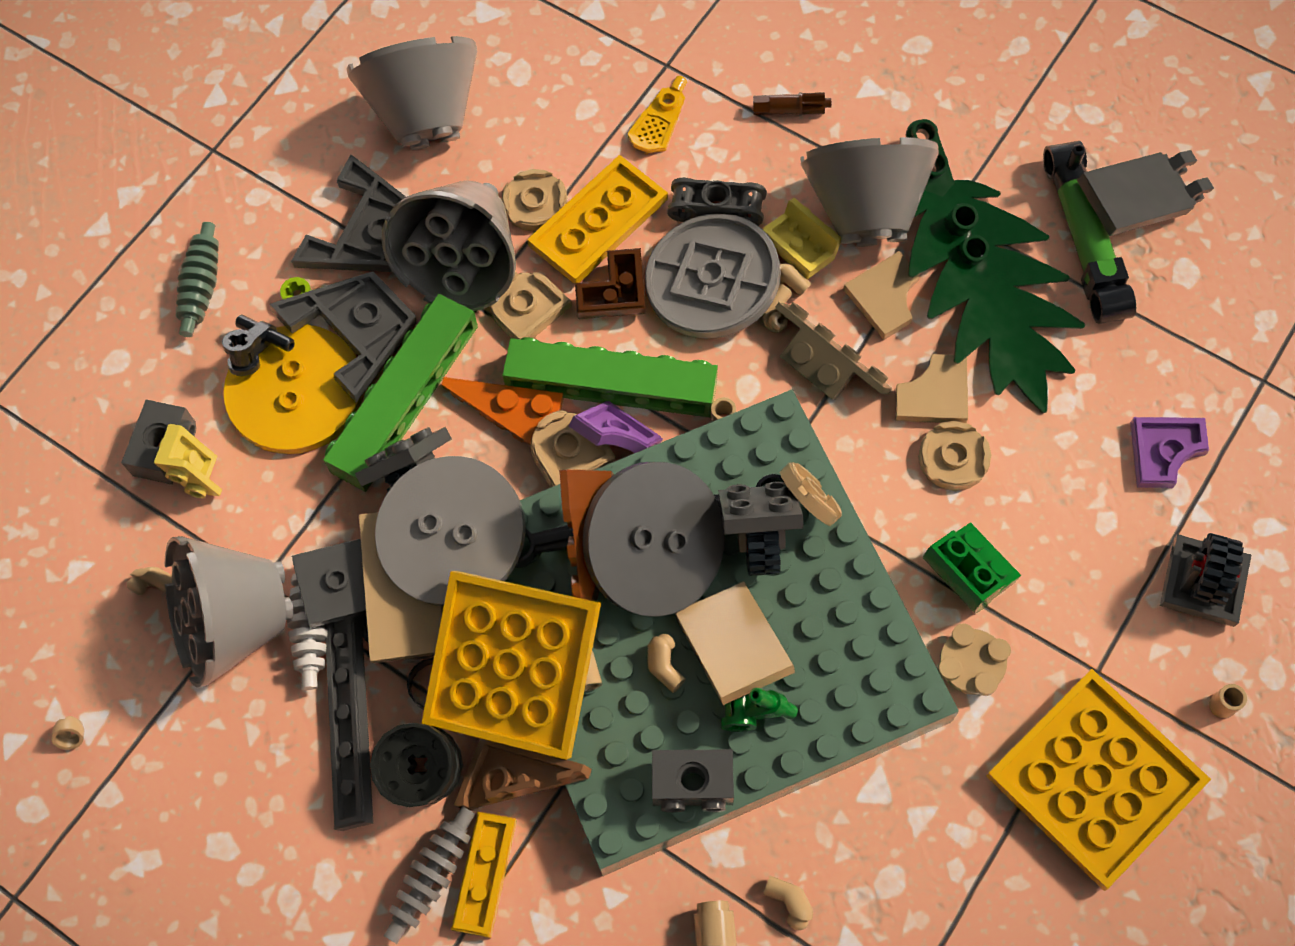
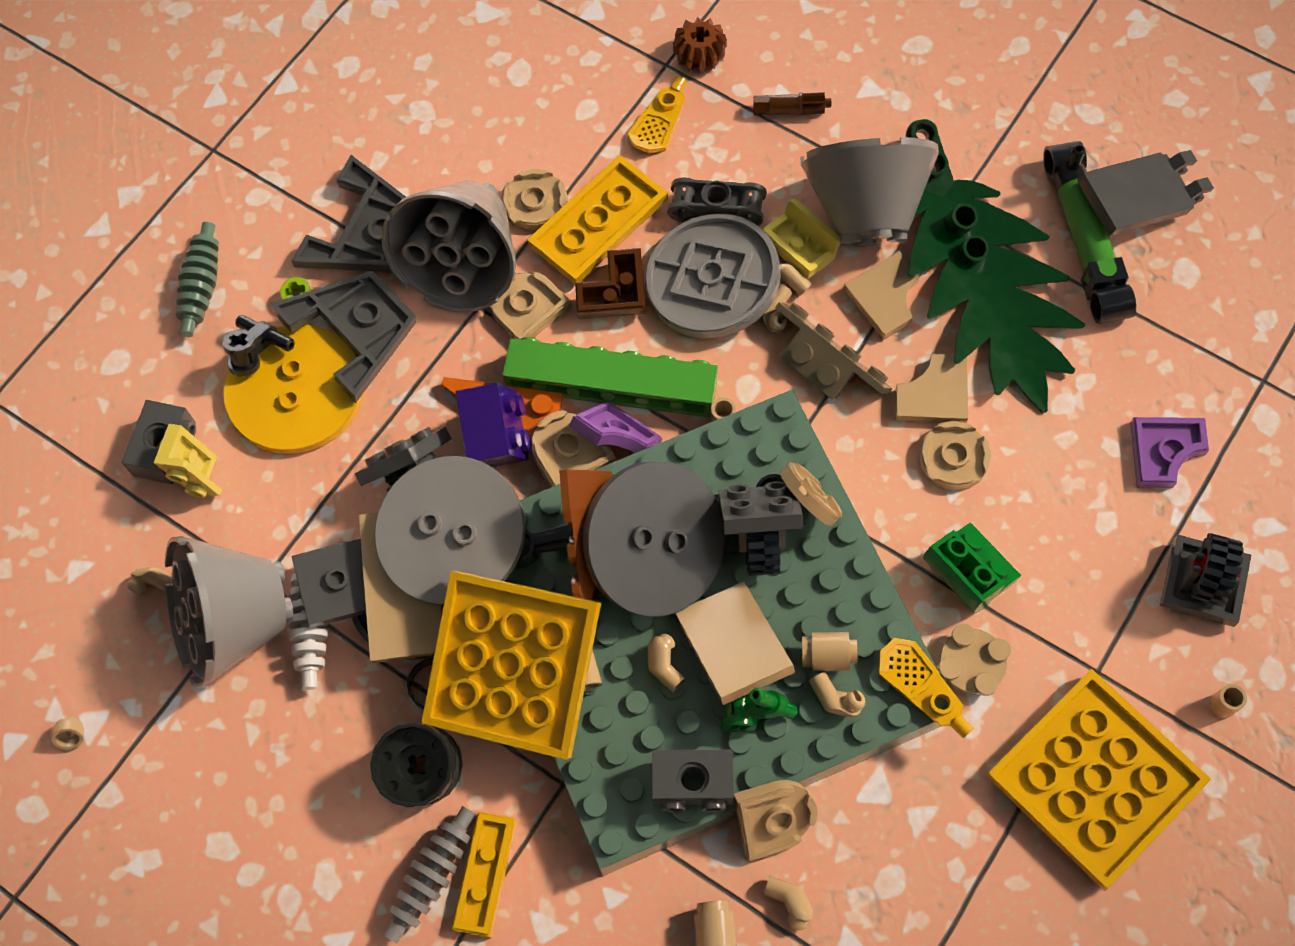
(348, 725): dark grey tile -> none
(403, 387): bright green brick -> none
(418, 87): light grey cone -> none
(493, 424): none -> dark purple brick
(509, 772): medium nougat wing -> none
(700, 44): none -> dark orange gear
(773, 817): none -> tan tile
(829, 651): none -> tan brick
(834, 701): none -> tan arm
(926, 688): none -> yellow piece

